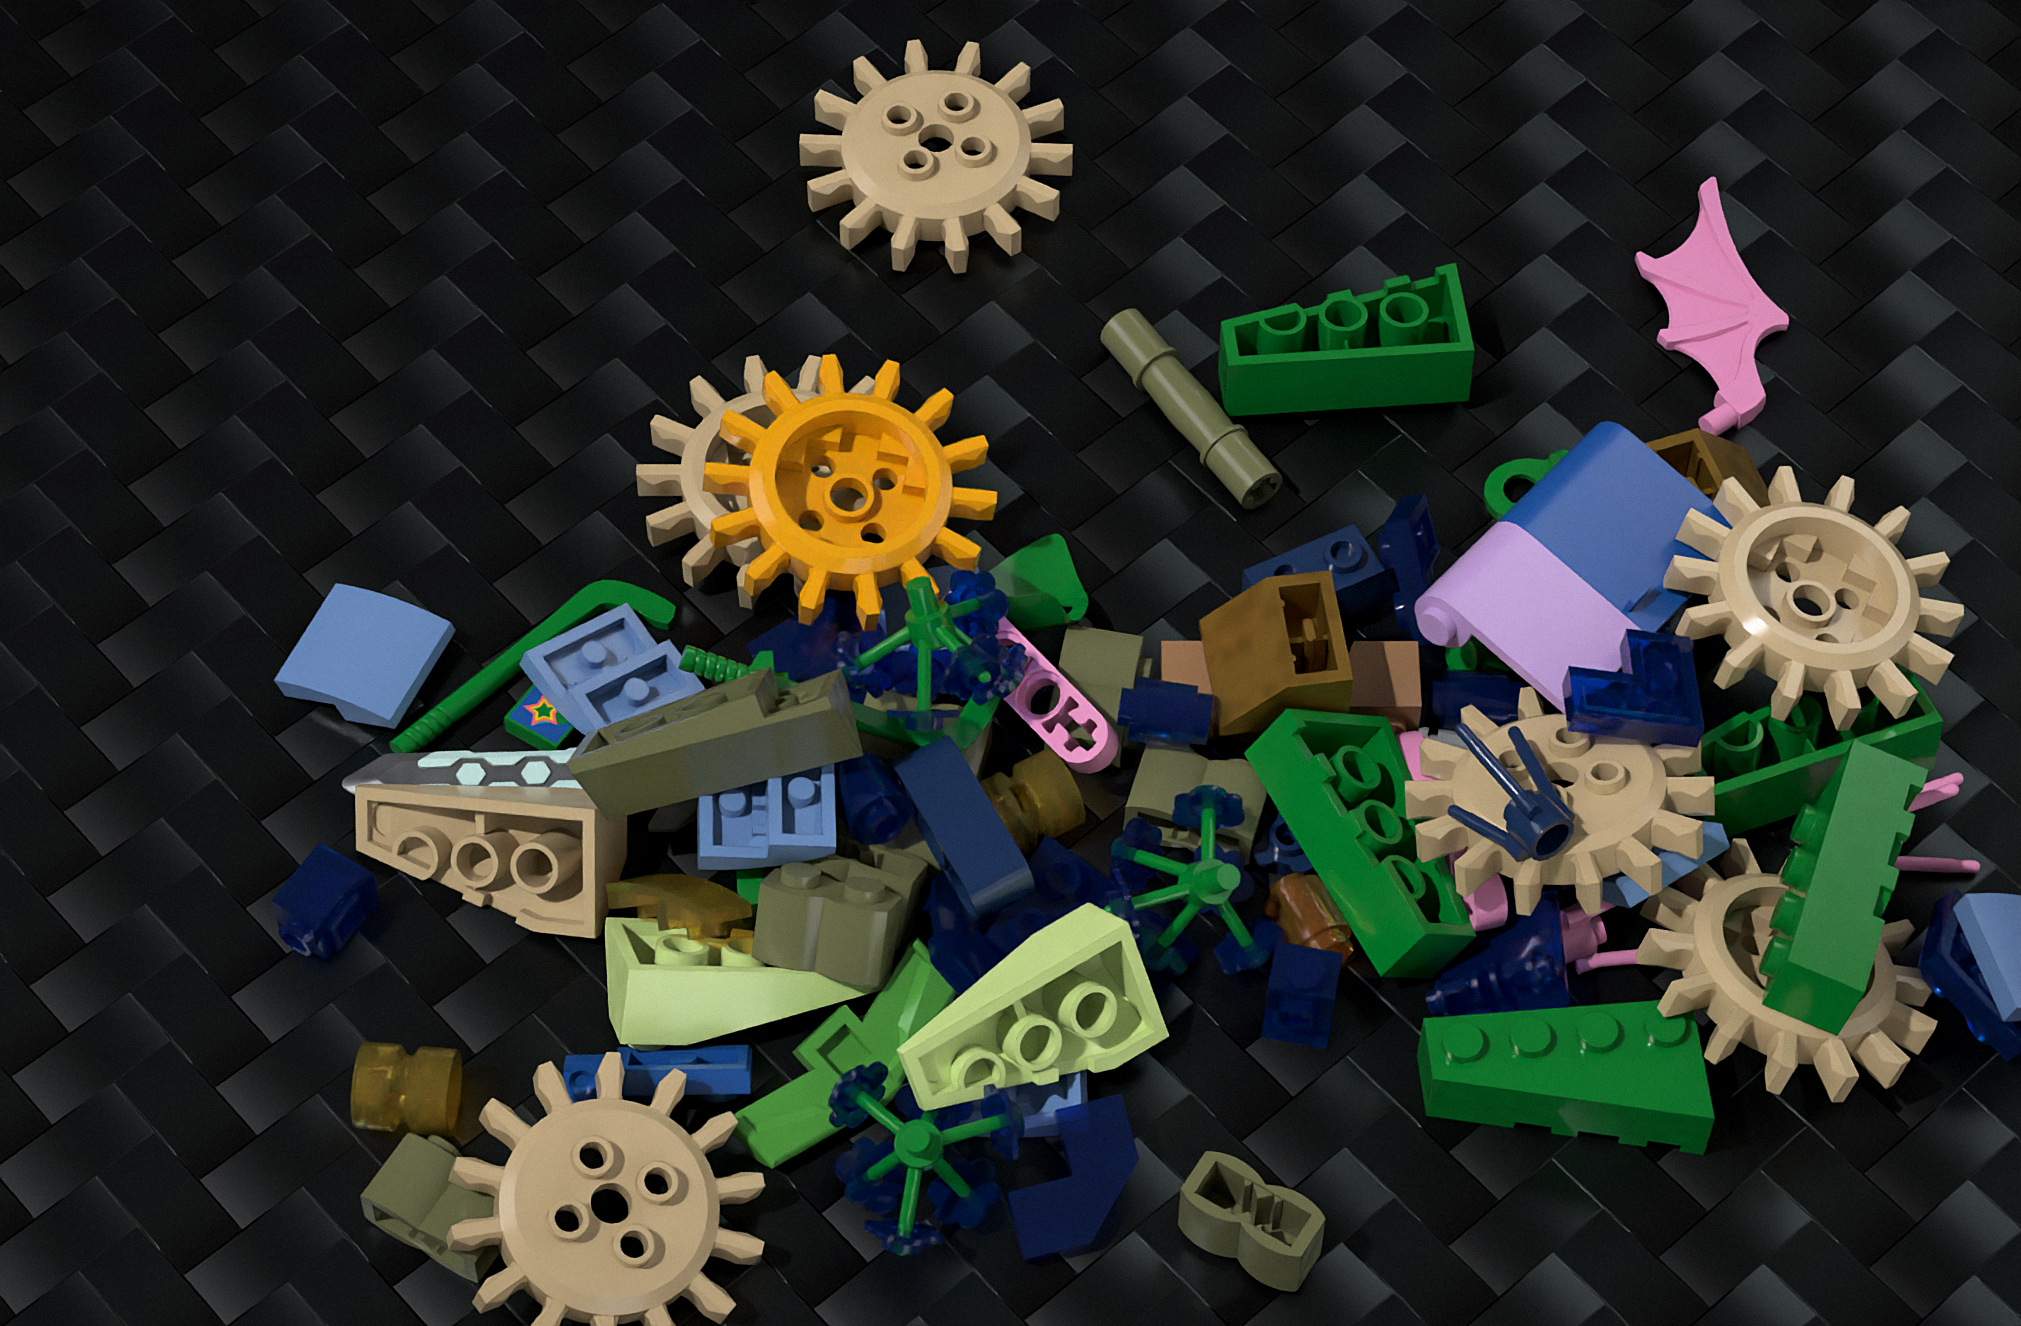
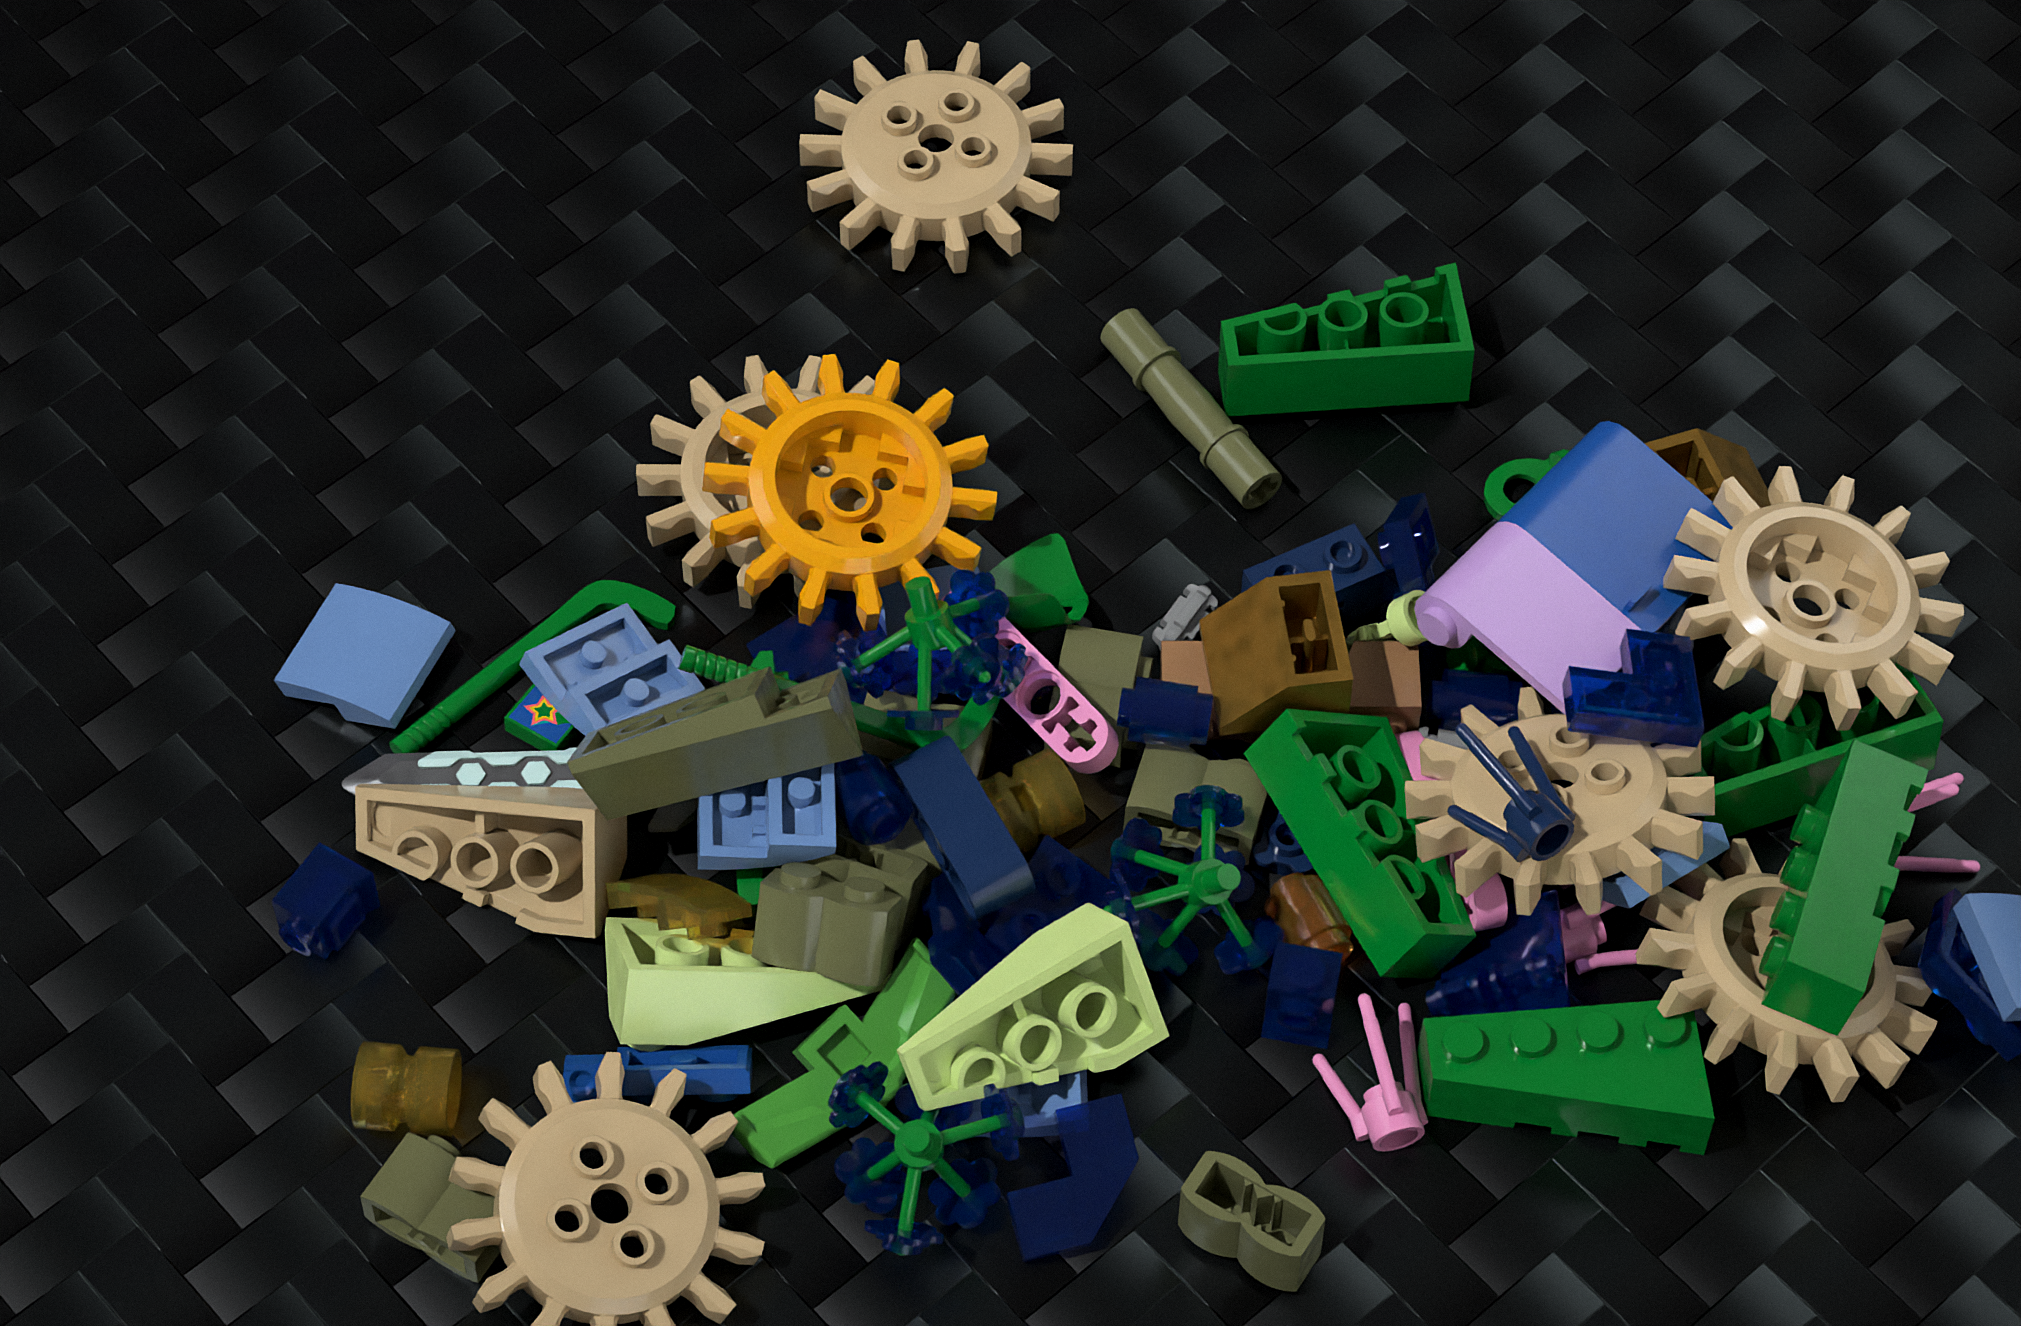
(1183, 617): none -> light grey piece
(1390, 1114): none -> bright pink plant
(1399, 626): none -> yellowish green piece
(1715, 313): bright pink animal -> none

